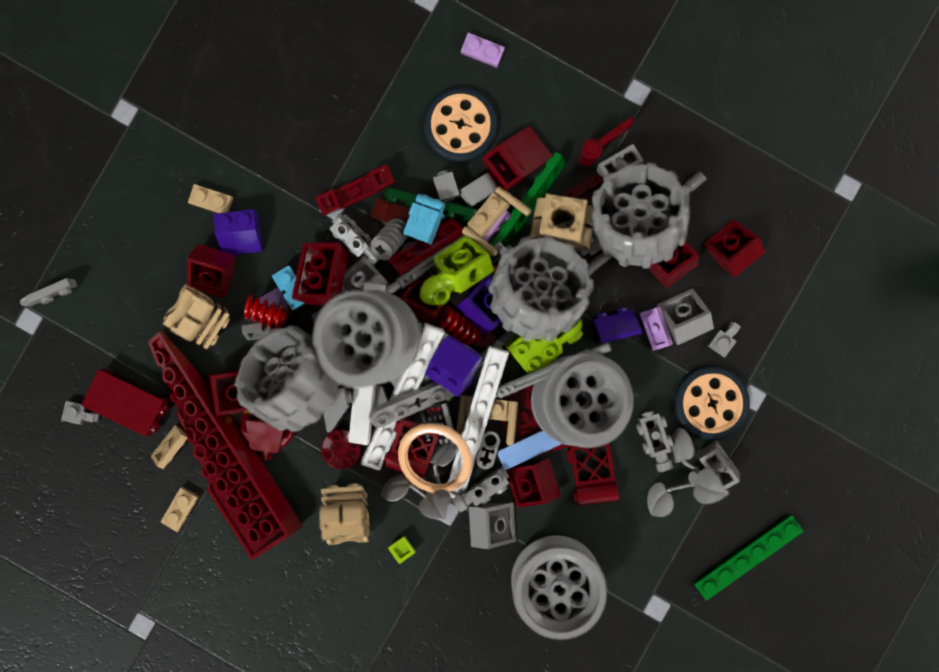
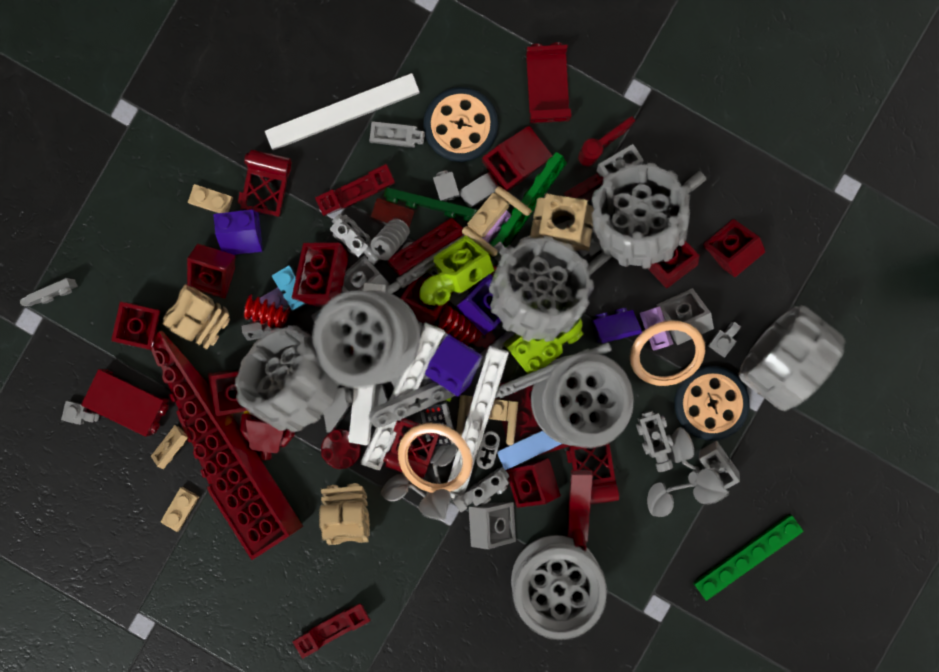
(135, 325): none -> dark red slope
(267, 166): none -> dark red piece
(331, 629): none -> dark red slope
(342, 112): none -> white tile
(395, 134): none -> light grey hinge
(401, 549): lime plate -> none
(424, 218): medium azure piece -> none
(482, 50): lavender plate -> none
(547, 83): none -> dark red panel
(579, 507): none -> dark red piece
(655, 329): none -> light nougat wedge
(792, 358): none -> light grey wheel

